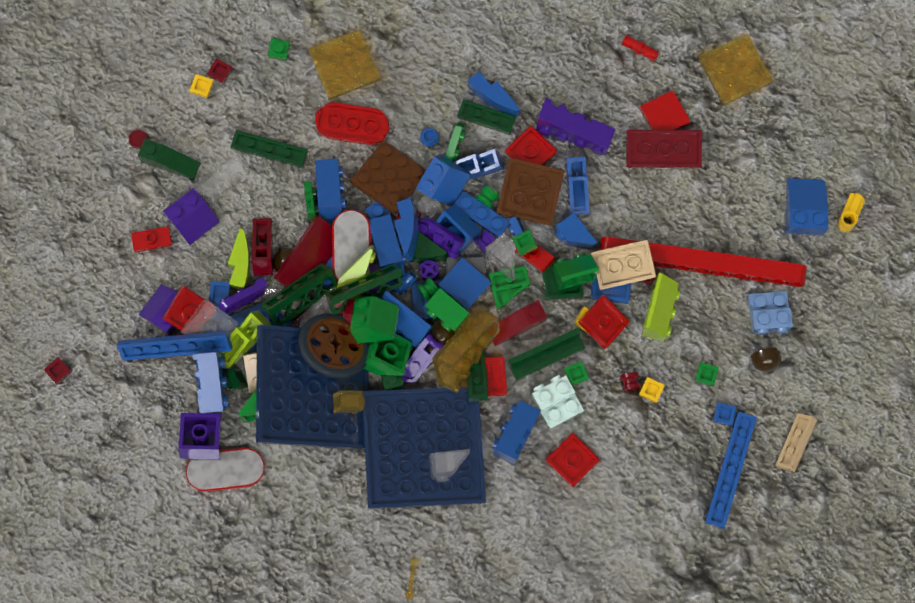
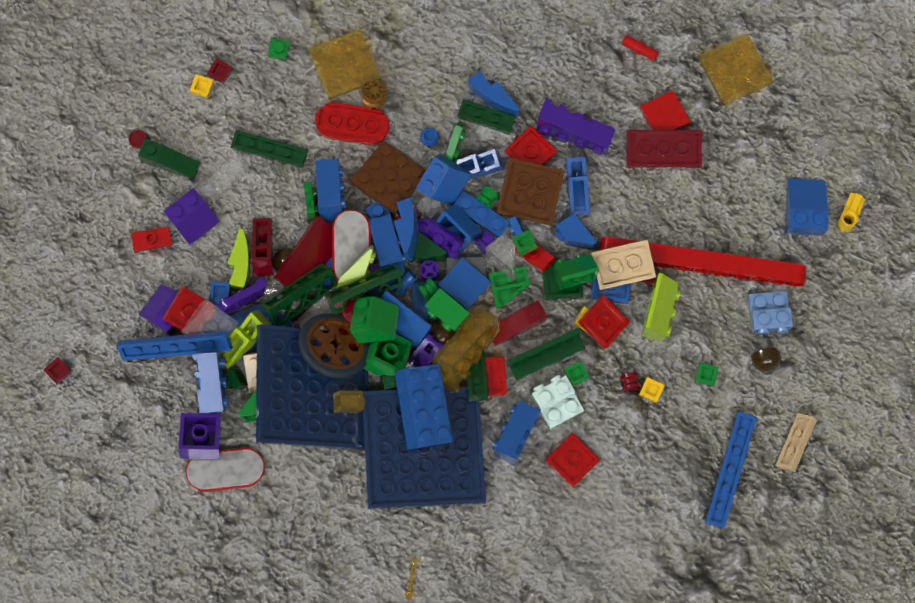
(374, 95): none -> pearl gold wheel
(423, 406): none -> blue brick
(445, 464): clear slope -> none
(724, 414): blue plate -> none

